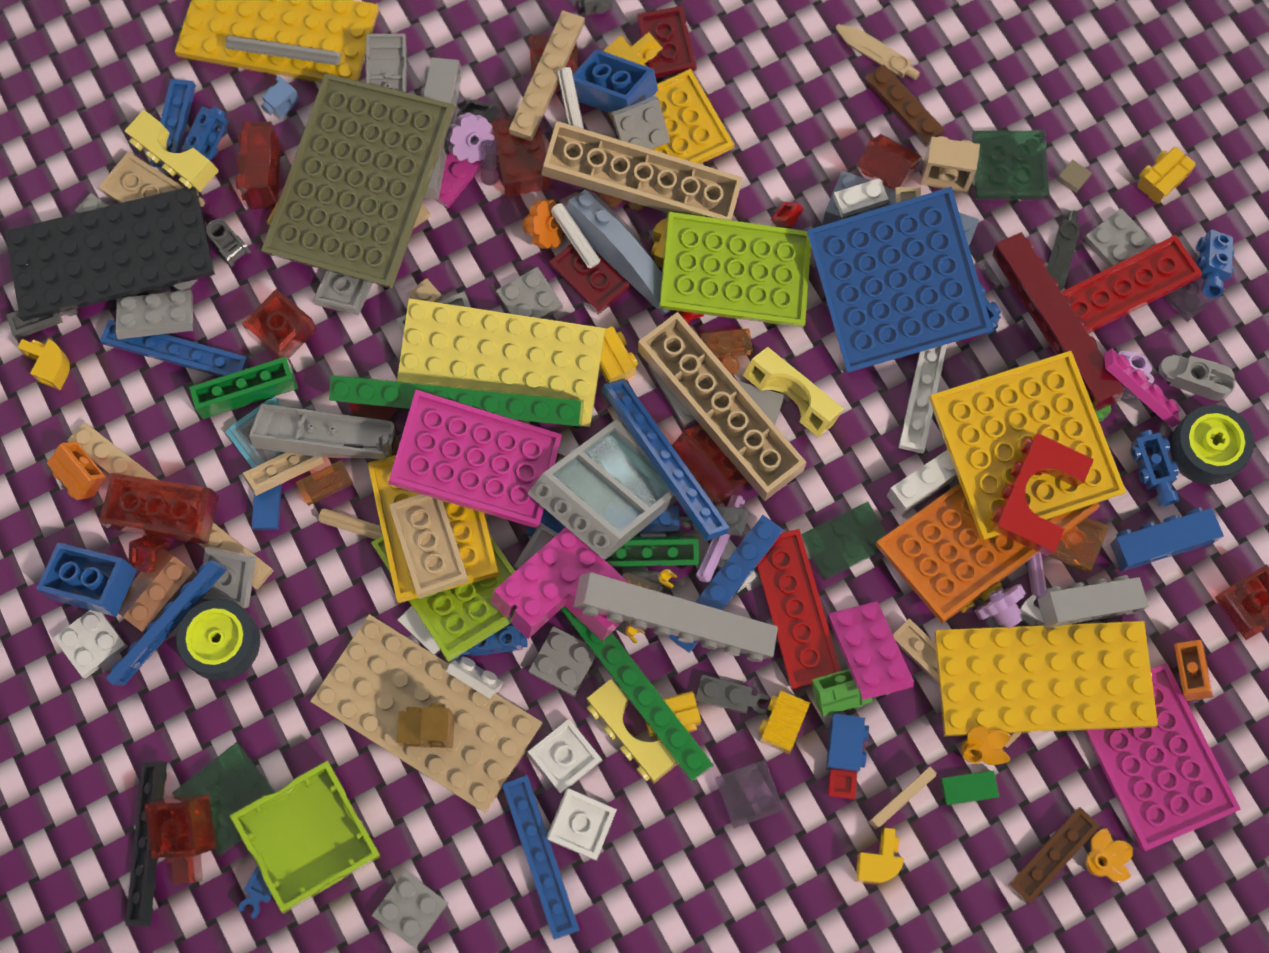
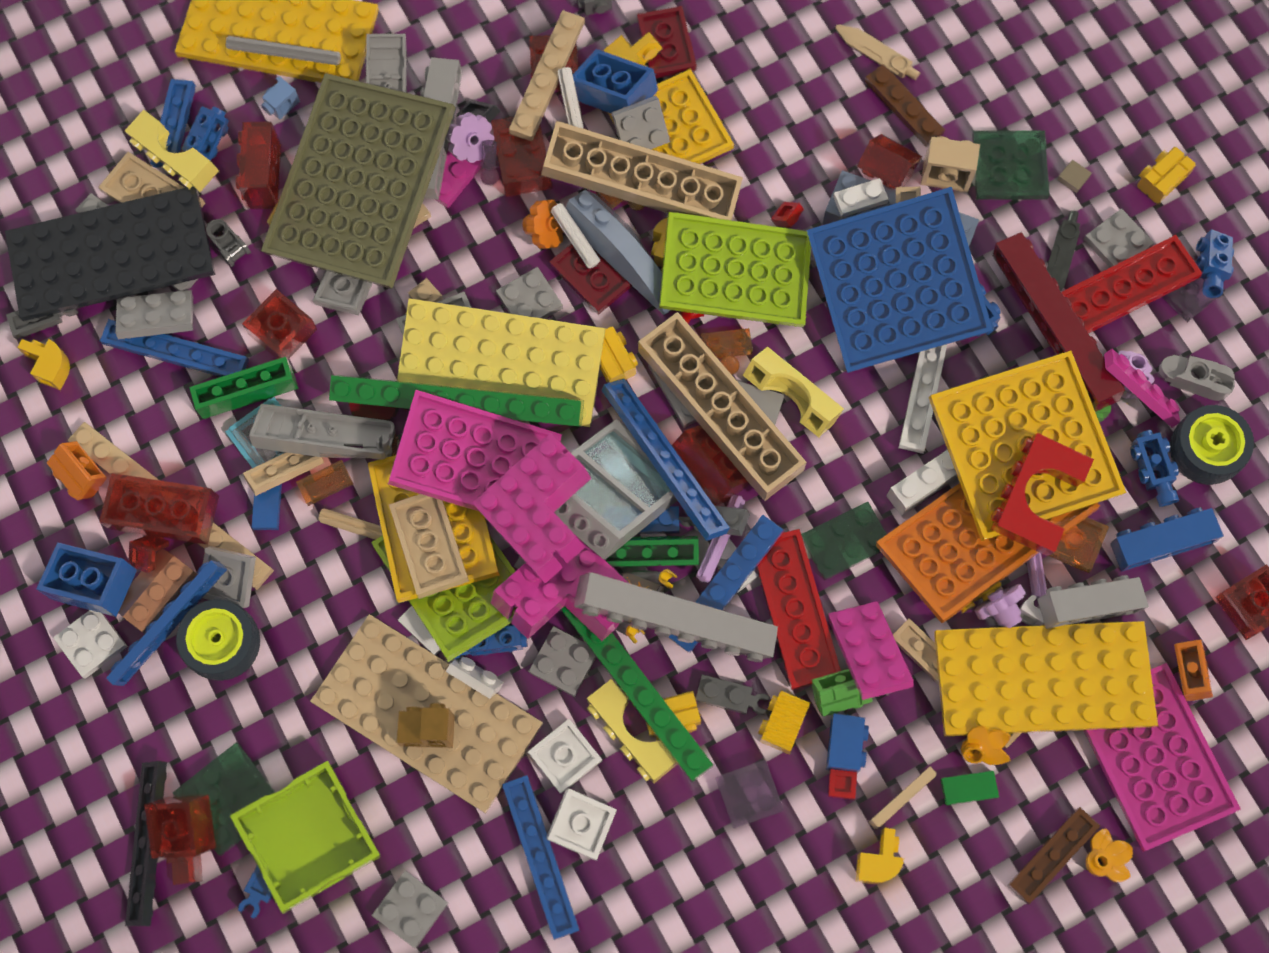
(525, 502): none -> dark pink piece

